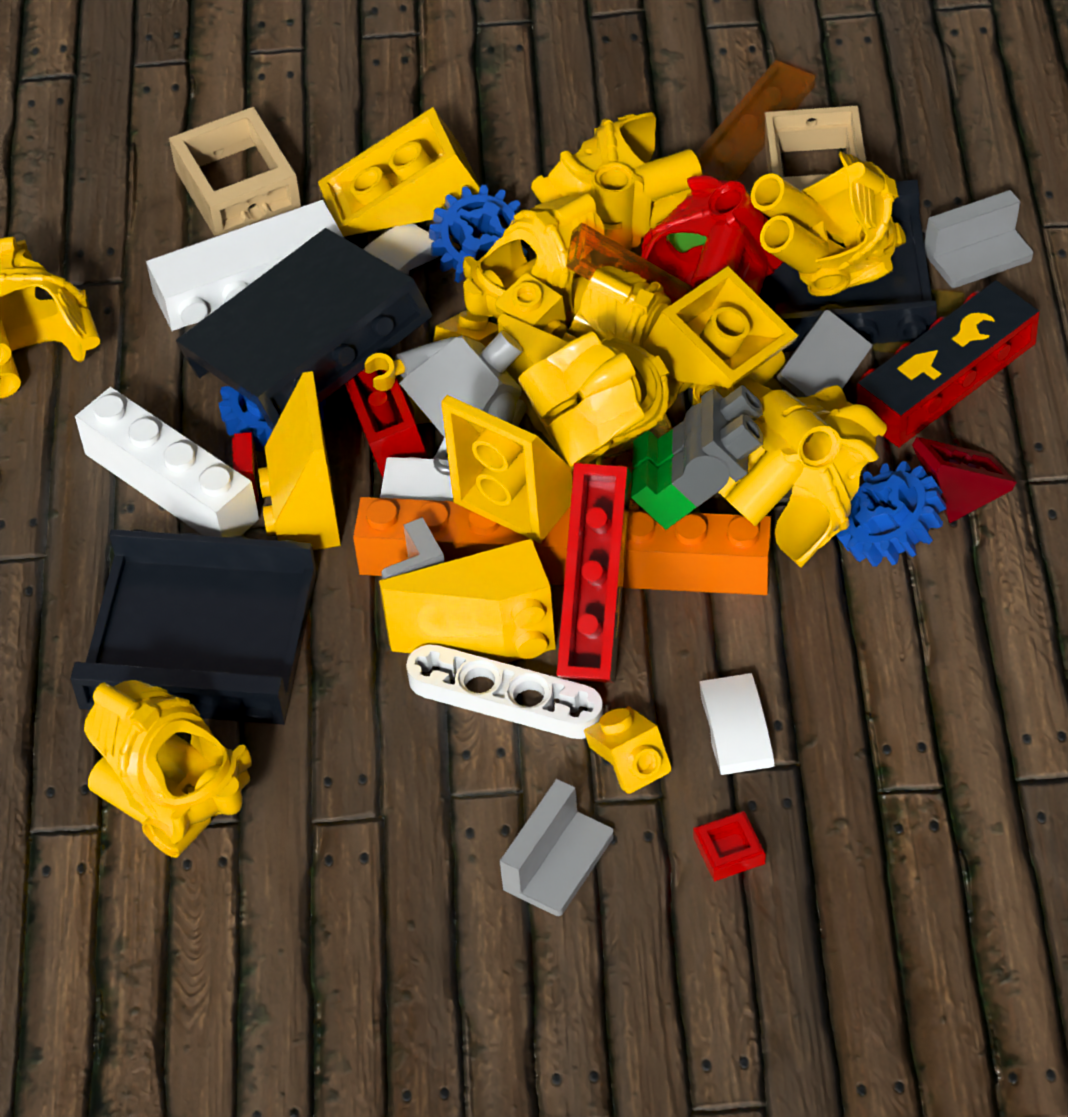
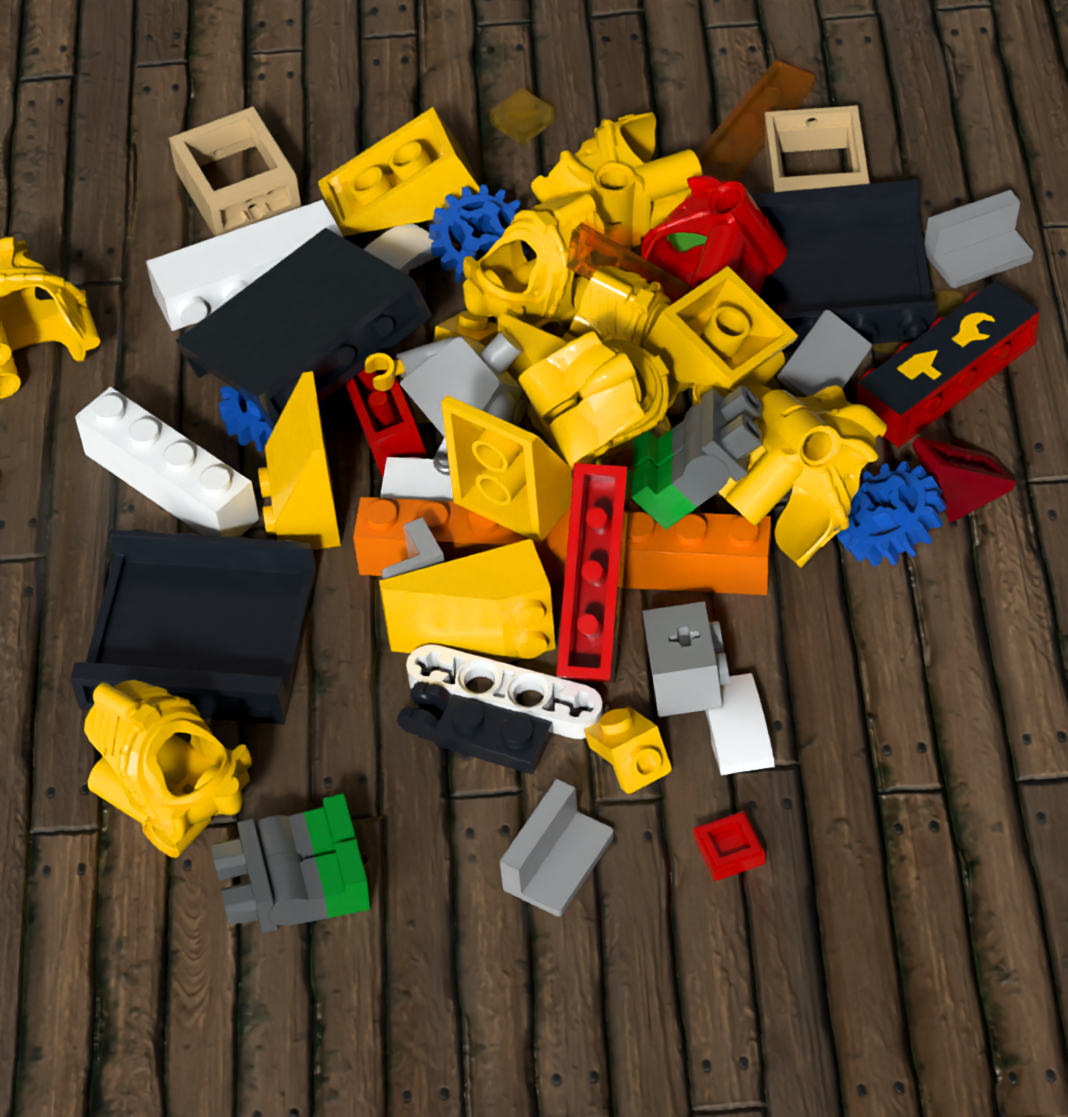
(245, 459): red tile -> none
(296, 868): none -> dark grey hips
(477, 728): none -> black hinge
(522, 116): none -> clear yellow plate
(535, 305): yellow bracket -> none
(684, 658): none -> light grey brick
(842, 208): yellow helmet -> none

